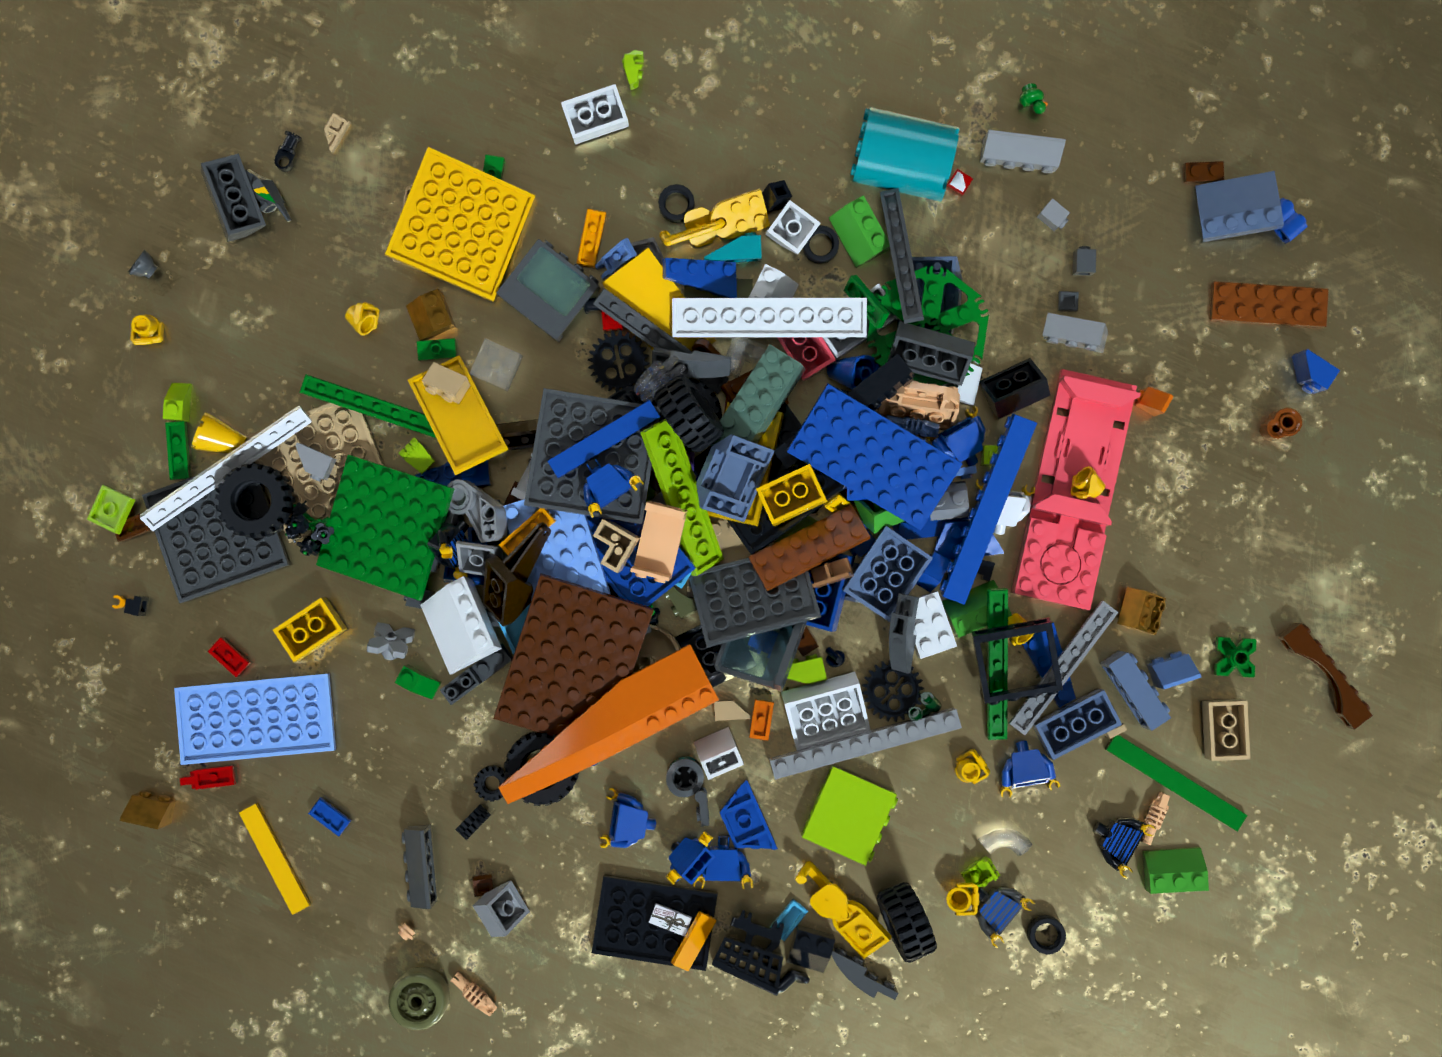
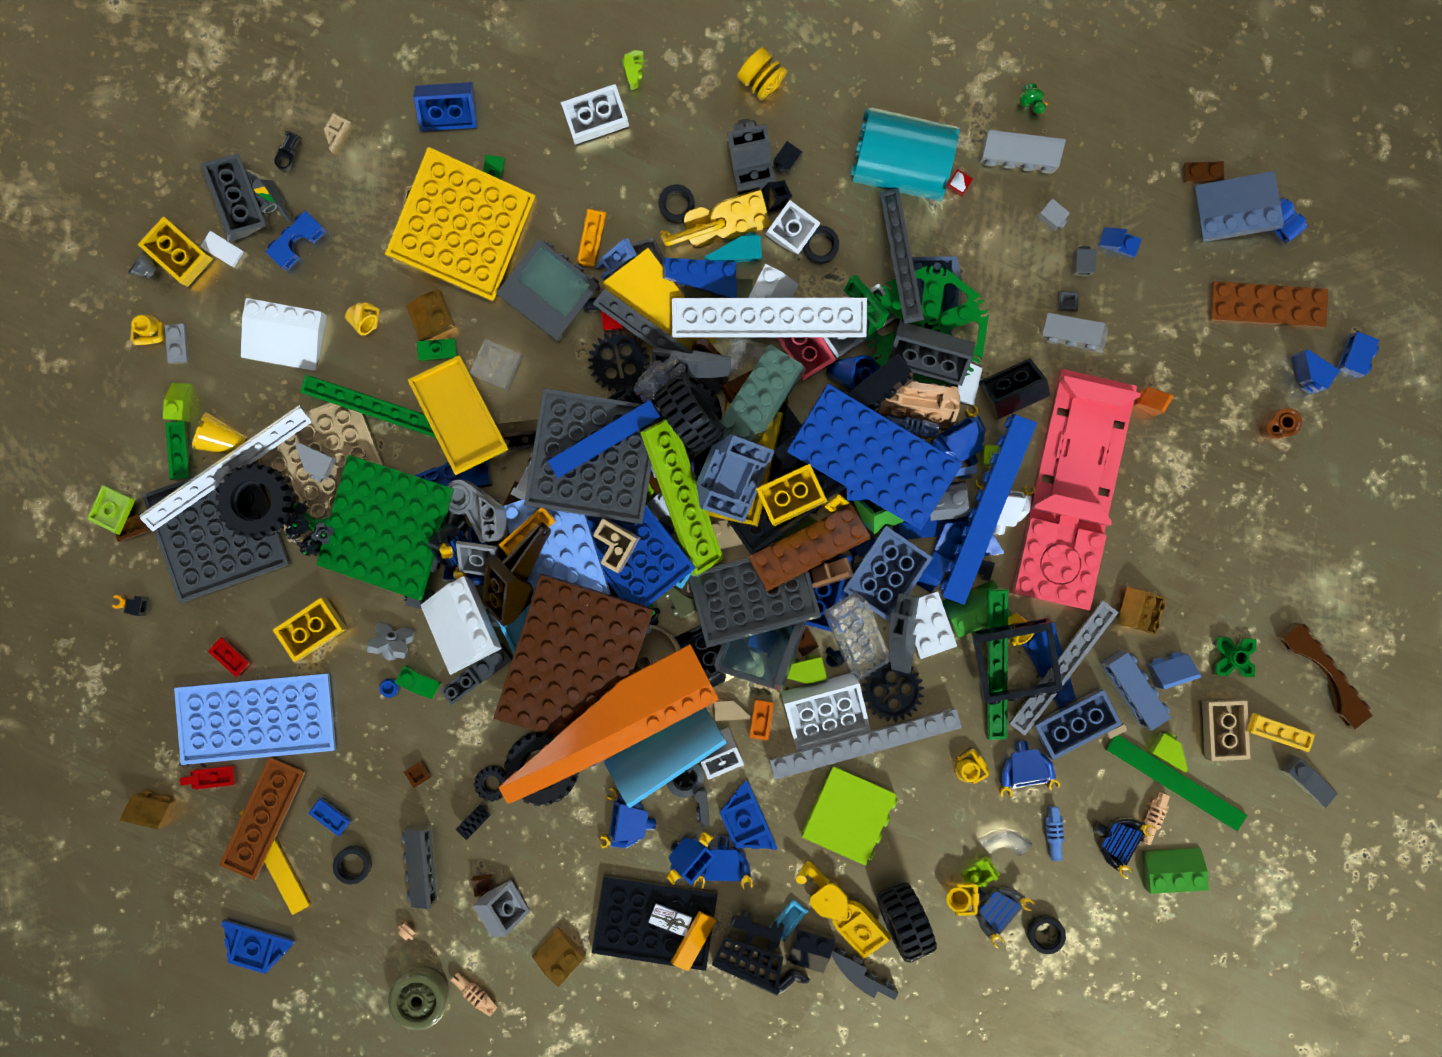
(175, 251): none -> yellow brick
(176, 343): none -> light grey plate
(222, 249): none -> white tile
(253, 947): none -> blue wing
(262, 818): none -> dark orange plate
(282, 249): none -> blue arch
(282, 334): none -> white slope
(337, 869): none -> black tyre
(389, 688): none -> blue plate
(417, 455): lime hand -> none
(417, 774): none -> reddish brown plate
(445, 106): none -> blue slope
(445, 383): tan brick -> none
(558, 956): none -> pearl gold slope
(607, 484): torso -> none
(659, 541): light nougat panel -> none
(664, 756): none -> medium azure tile
(750, 156): none -> dark grey brick
(761, 73): none -> yellow wheel
(787, 158): none -> black brick
(857, 635): none -> clear brick
(859, 231): bright green slope -> none
(932, 705): dark green plant -> none
(1055, 832): none -> medium blue hinge
(1088, 482): yellow piece -> none
(1119, 241): none -> blue slope
(1169, 749): none -> lime slope
(1280, 732): none -> yellow tile
(1309, 781): none -> dark grey slope
(1358, 354): none -> blue brick

